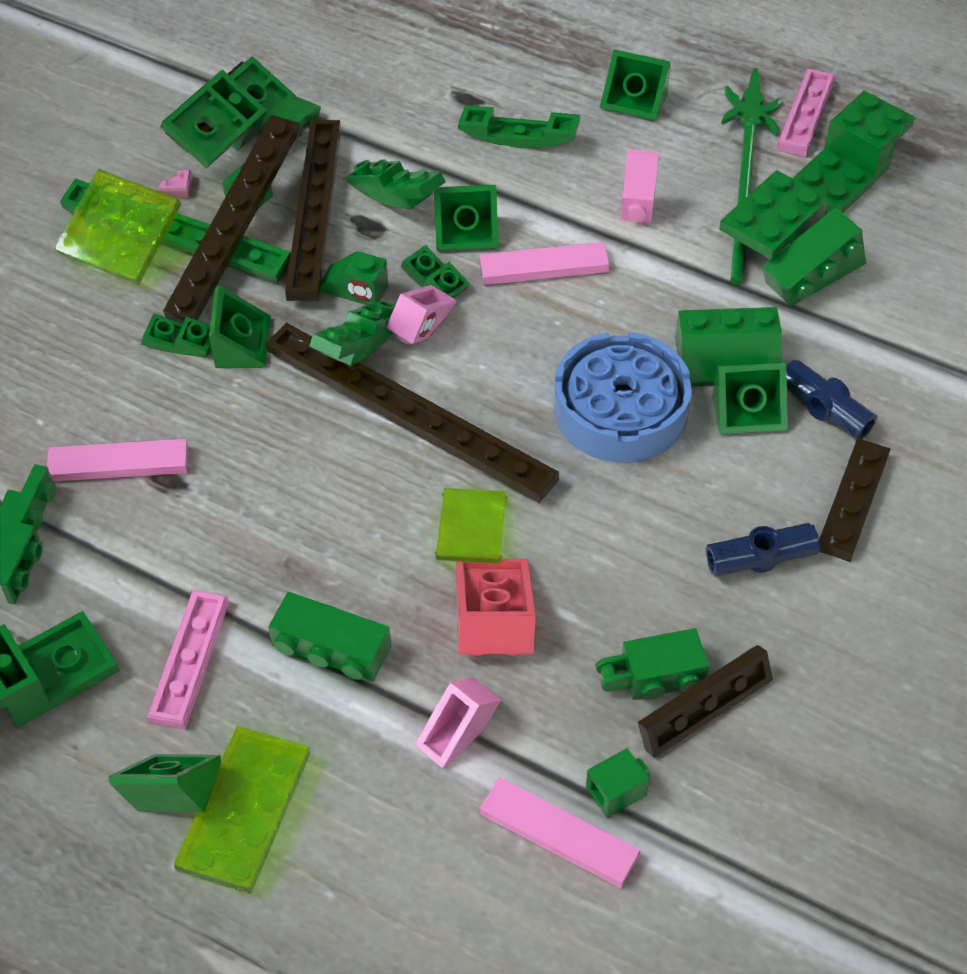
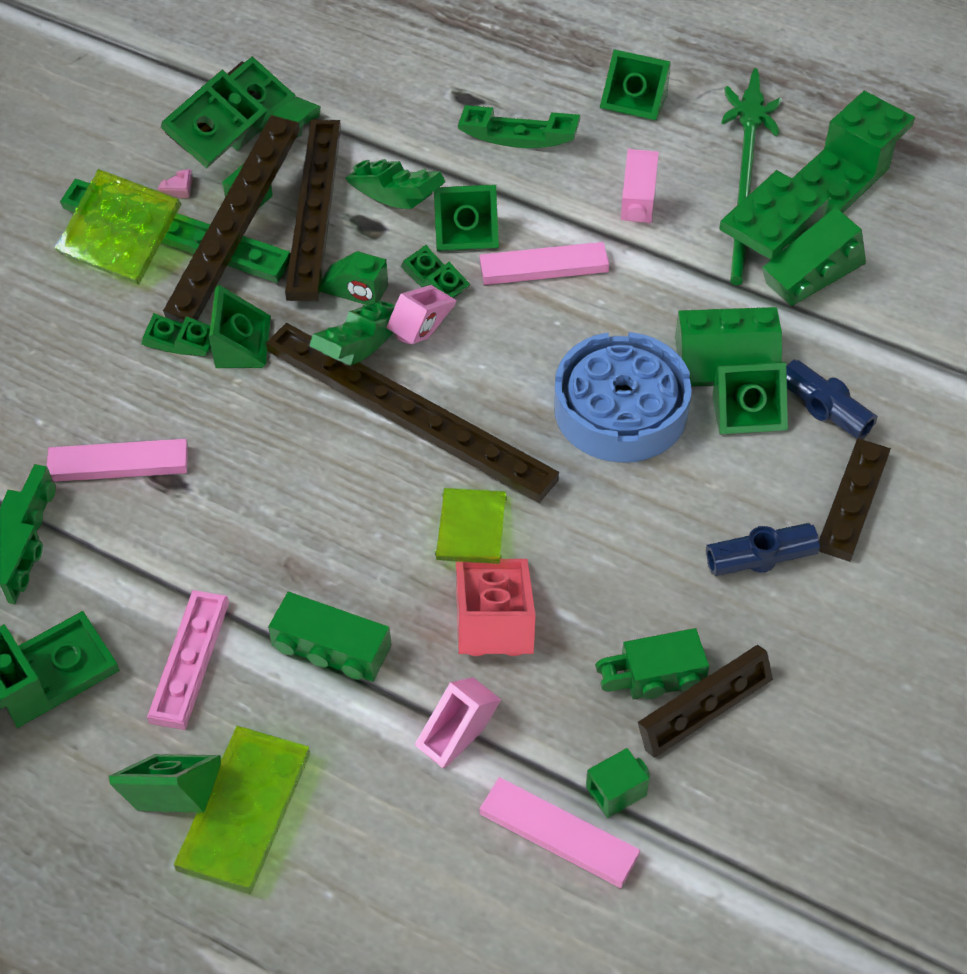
(805, 113): bright pink tile -> none

